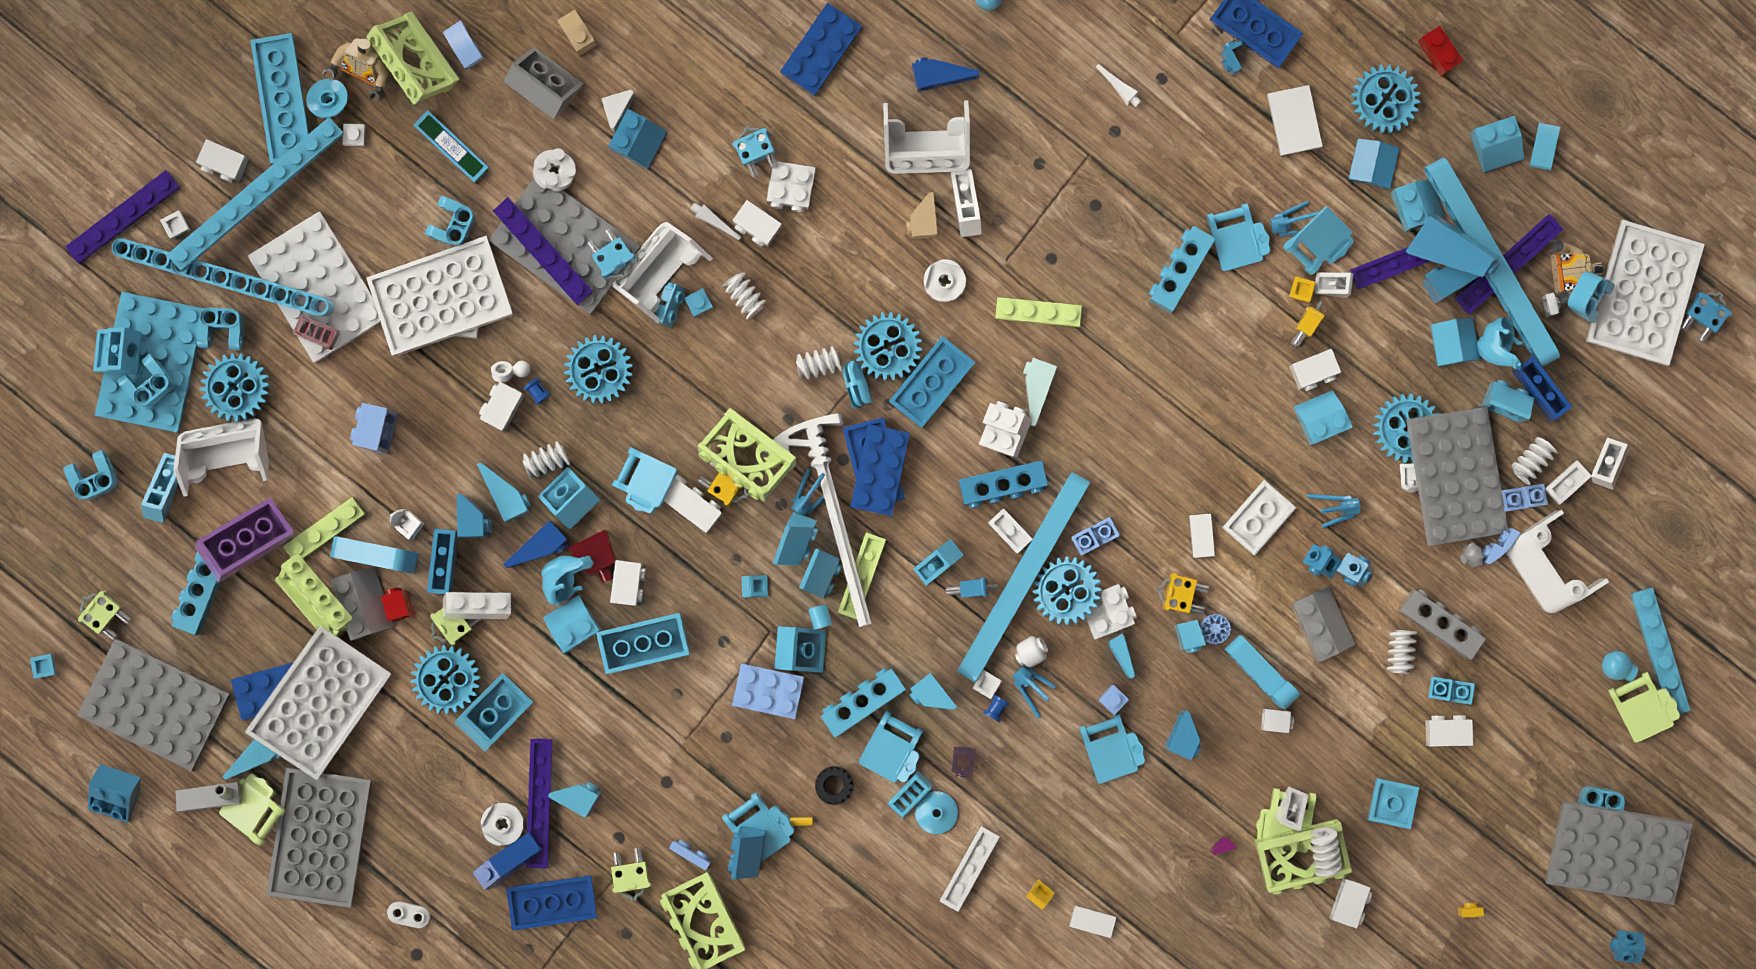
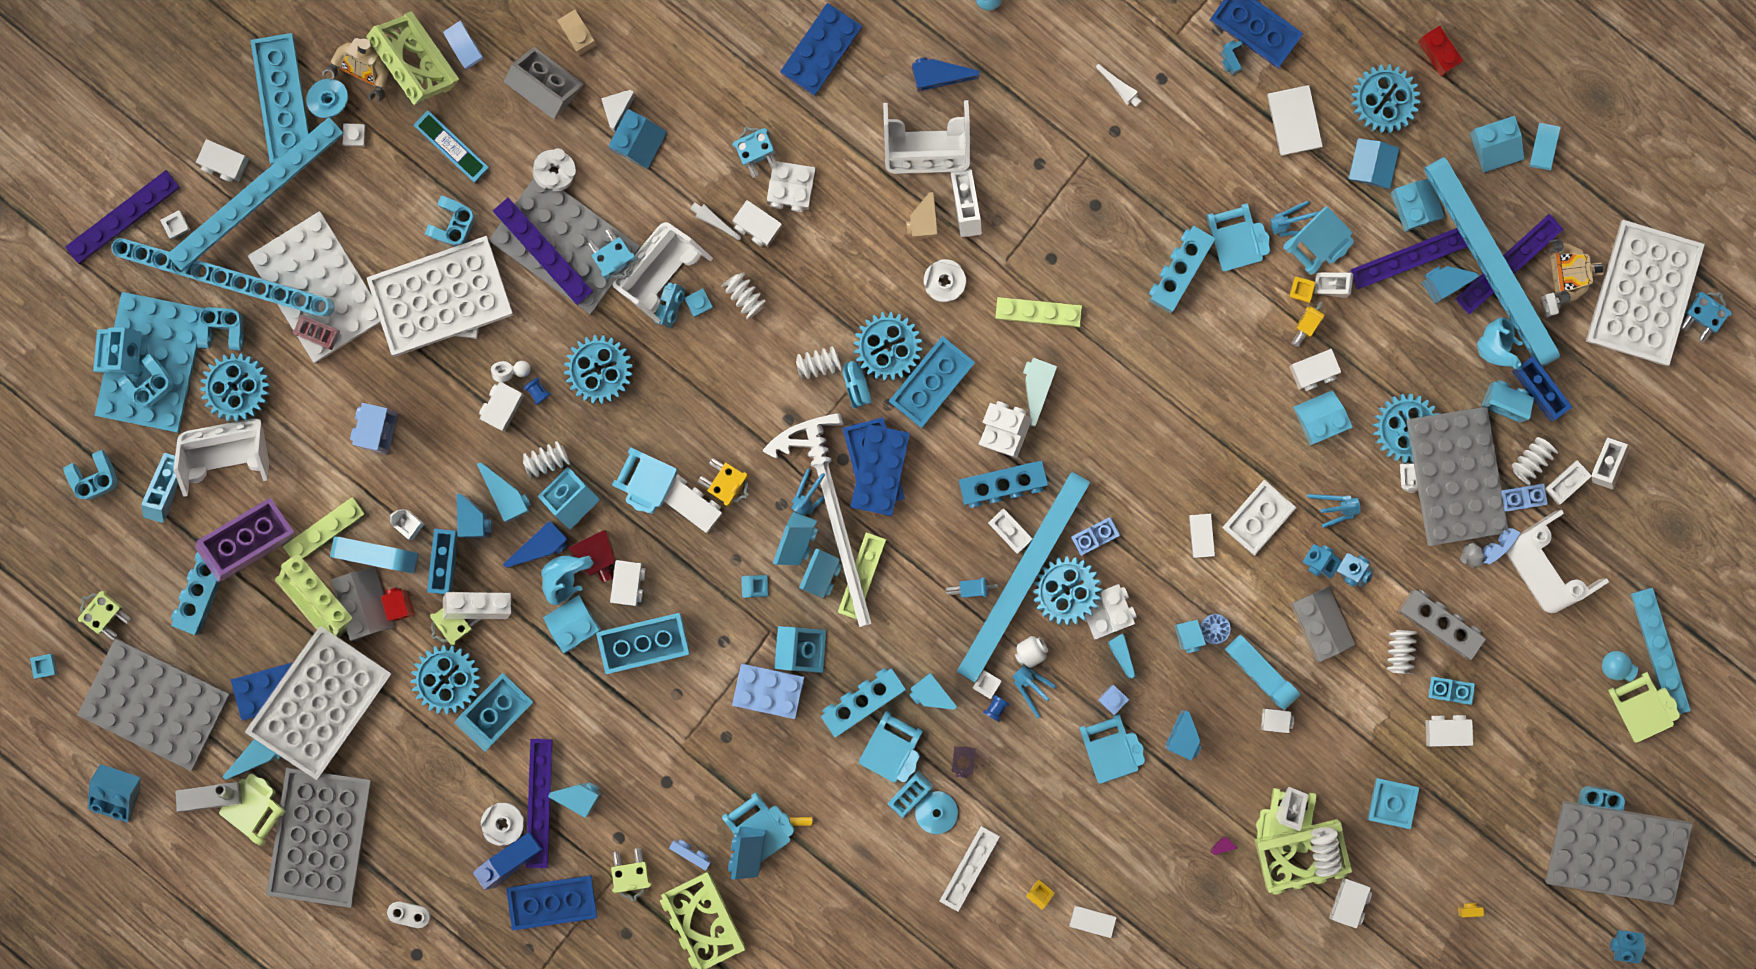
(740, 427): yellowish green fence -> none
(820, 616): medium azure piece -> none
(831, 798): black tyre -> none
(938, 562): medium azure slope -> none
(1177, 593): yellow piece -> none
(1449, 246): dark azure slope -> none
(1455, 341): medium azure slope -> none
(1588, 294): medium azure piece -> none

